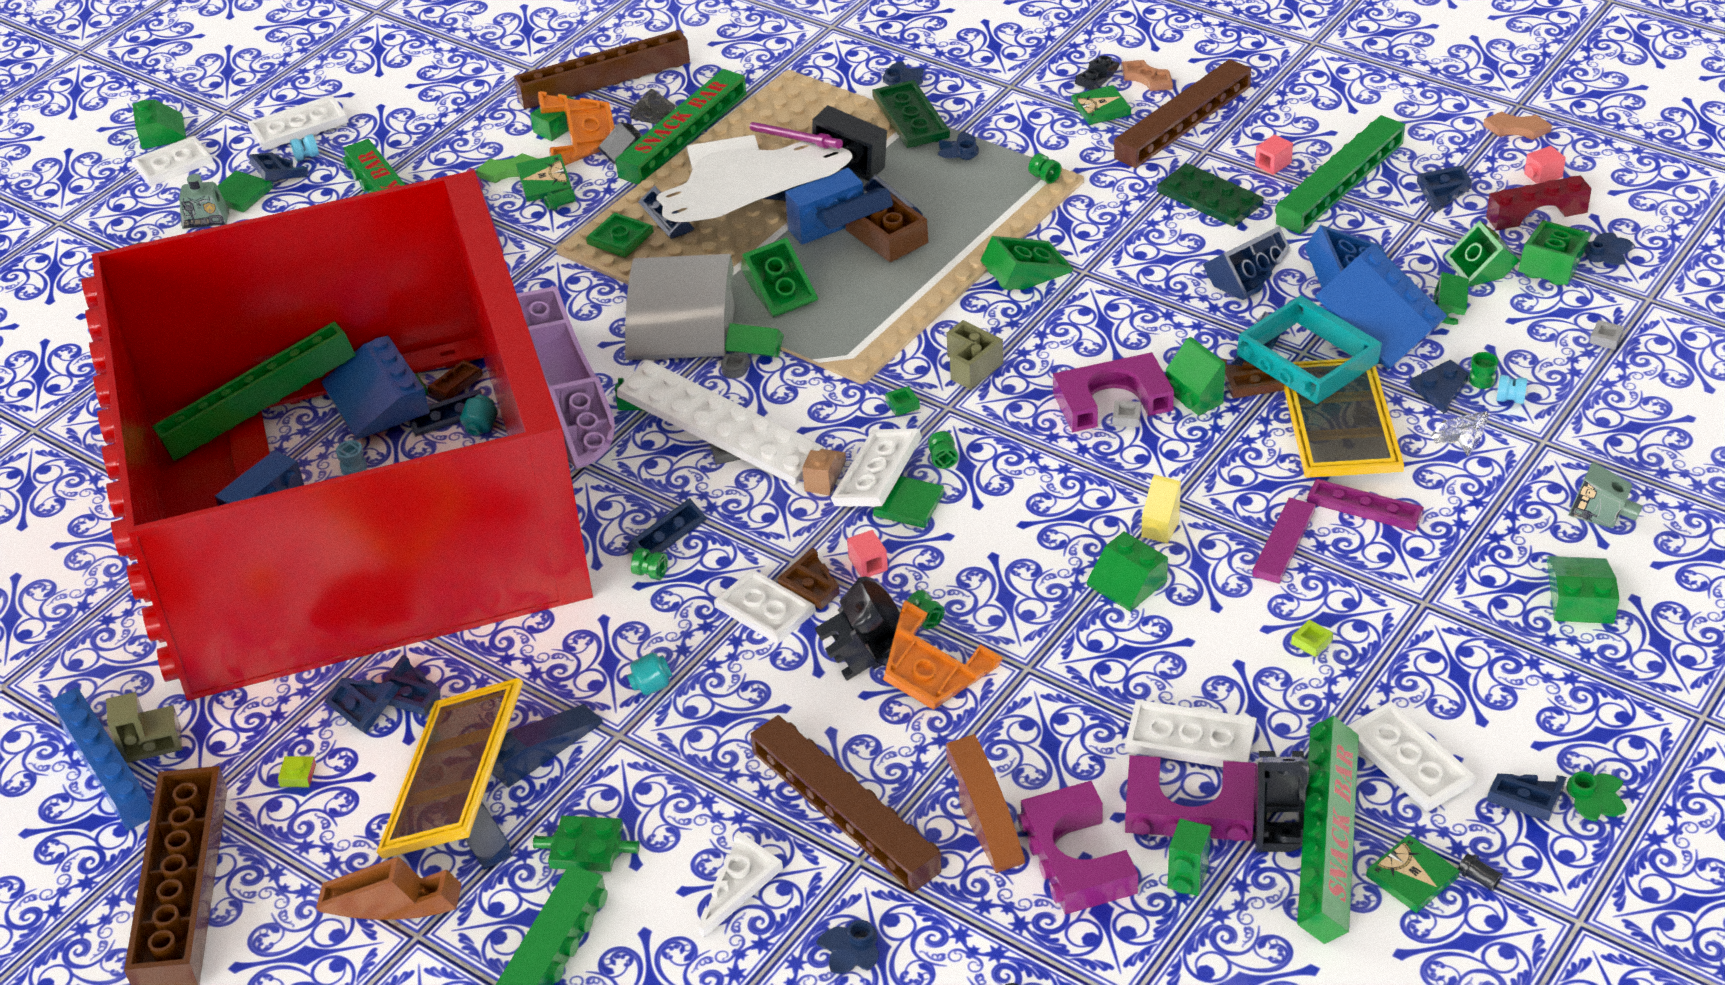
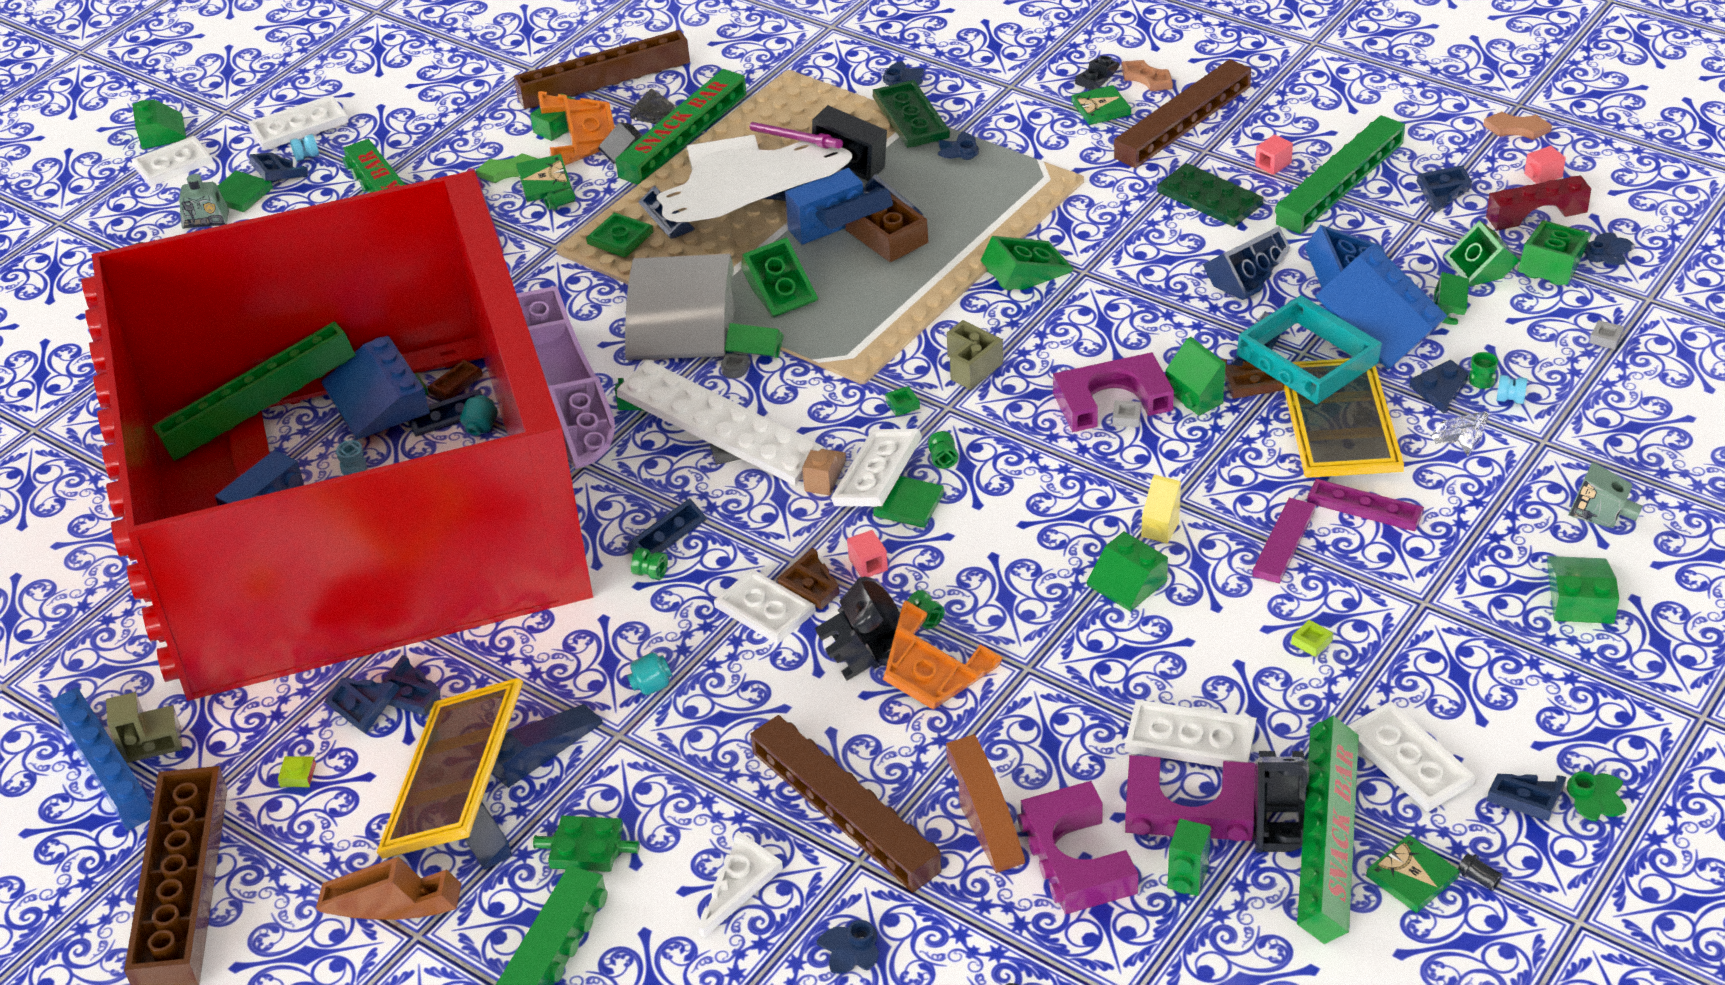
(1045, 168): green wheel -> none

